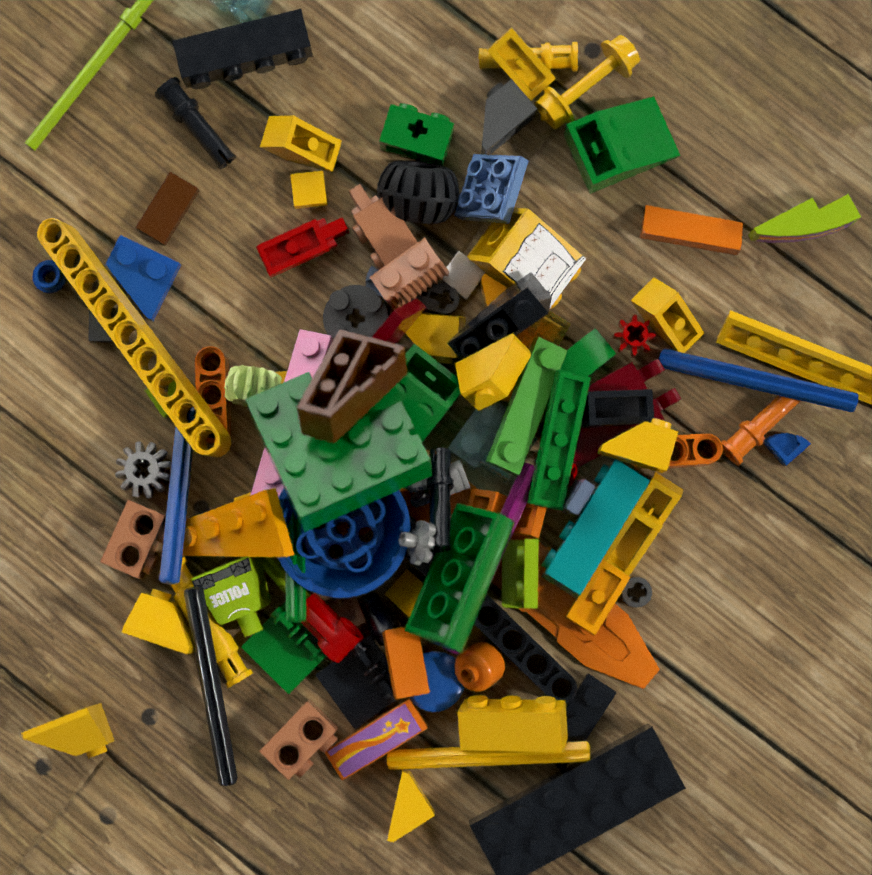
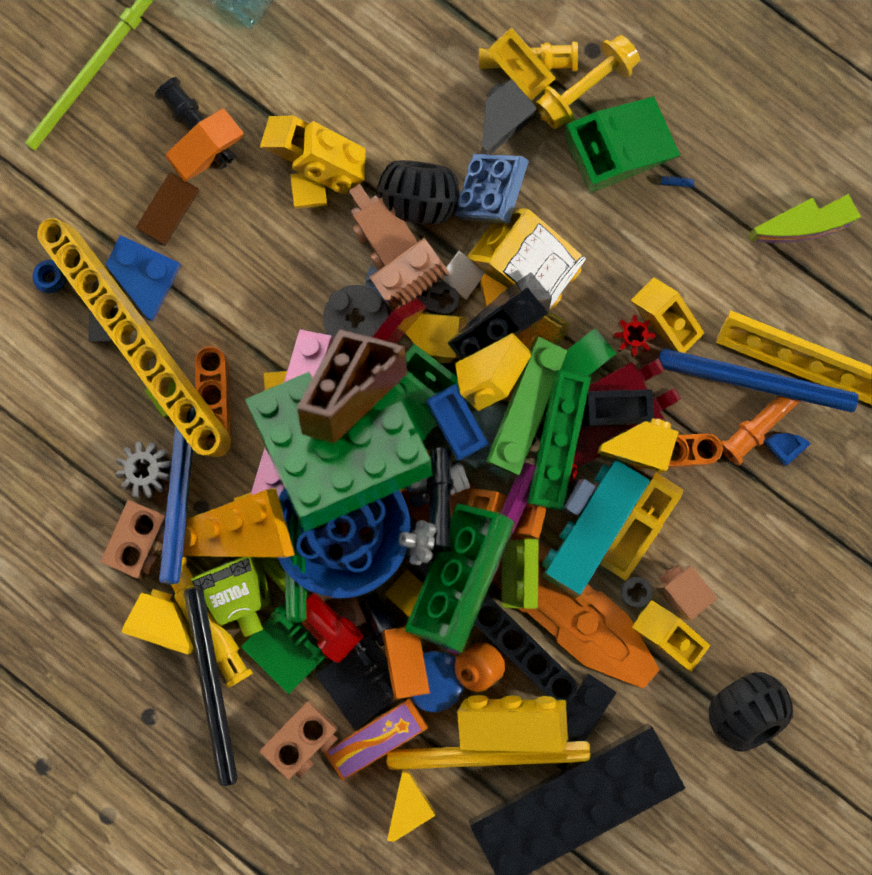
(75, 733): yellow slope -> none
(202, 143): none -> orange slope
(243, 49): black brick -> none
(248, 381): yellowish green gear -> none
(300, 245): red hinge -> none
(331, 159): none -> yellow bracket
(428, 147): green brick -> none
(456, 422): none -> blue tile
(598, 597): light orange plate -> none
(671, 635): none -> yellow slope
(680, 183): none -> blue leg
(685, 591): none -> nougat brick
(691, 230): orange slope -> none
(750, 711): none -> black wheel

